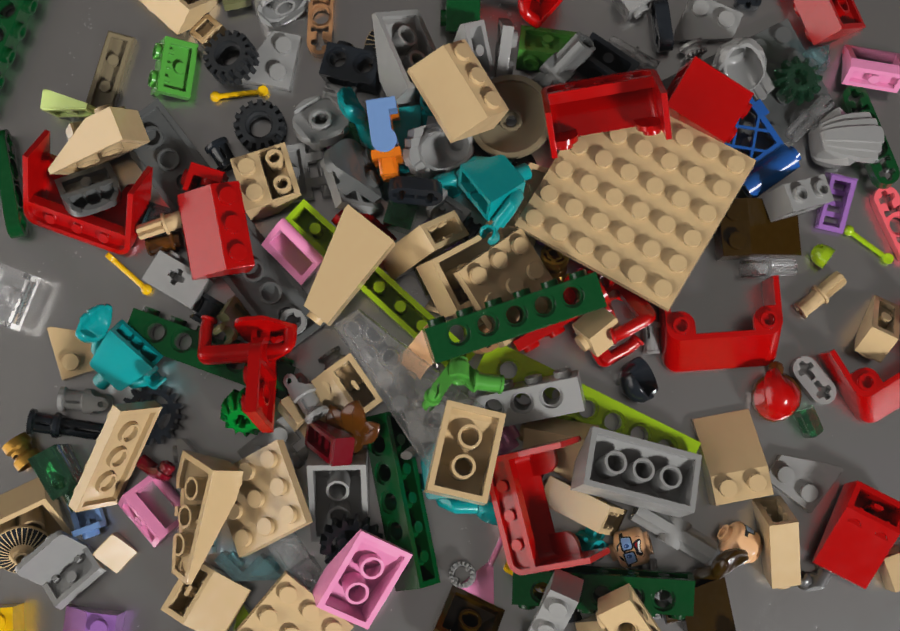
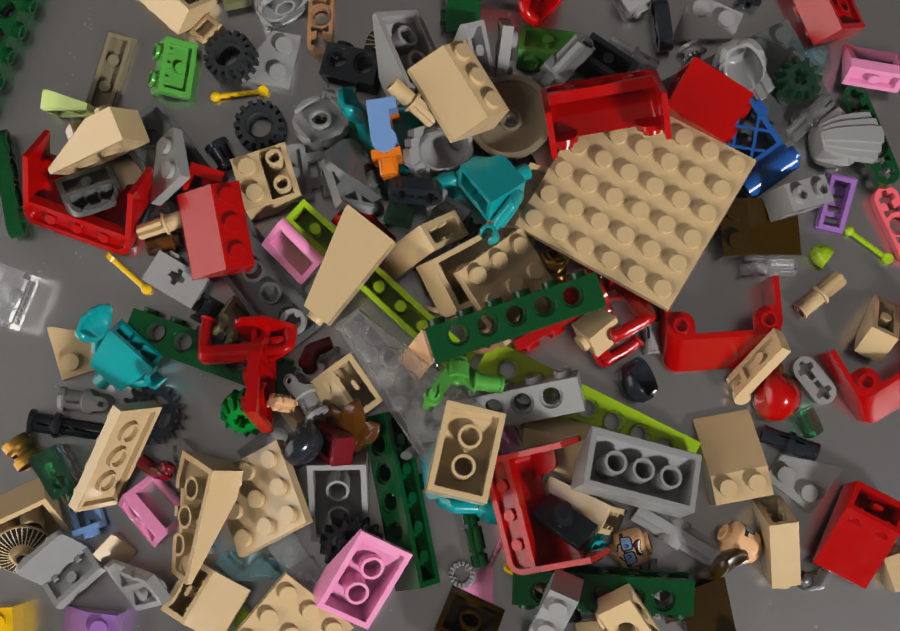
(139, 586): none -> light grey wing
(170, 166): none -> light grey wing
(281, 403): none -> light nougat piece
(304, 445): none -> black hair
(311, 352): none -> dark red arm
(411, 101): none -> tan axle
(475, 540): none -> dark green axle
(565, 522): none -> black tile
(757, 366): none -> tan plate
(789, 442): none -> black pin

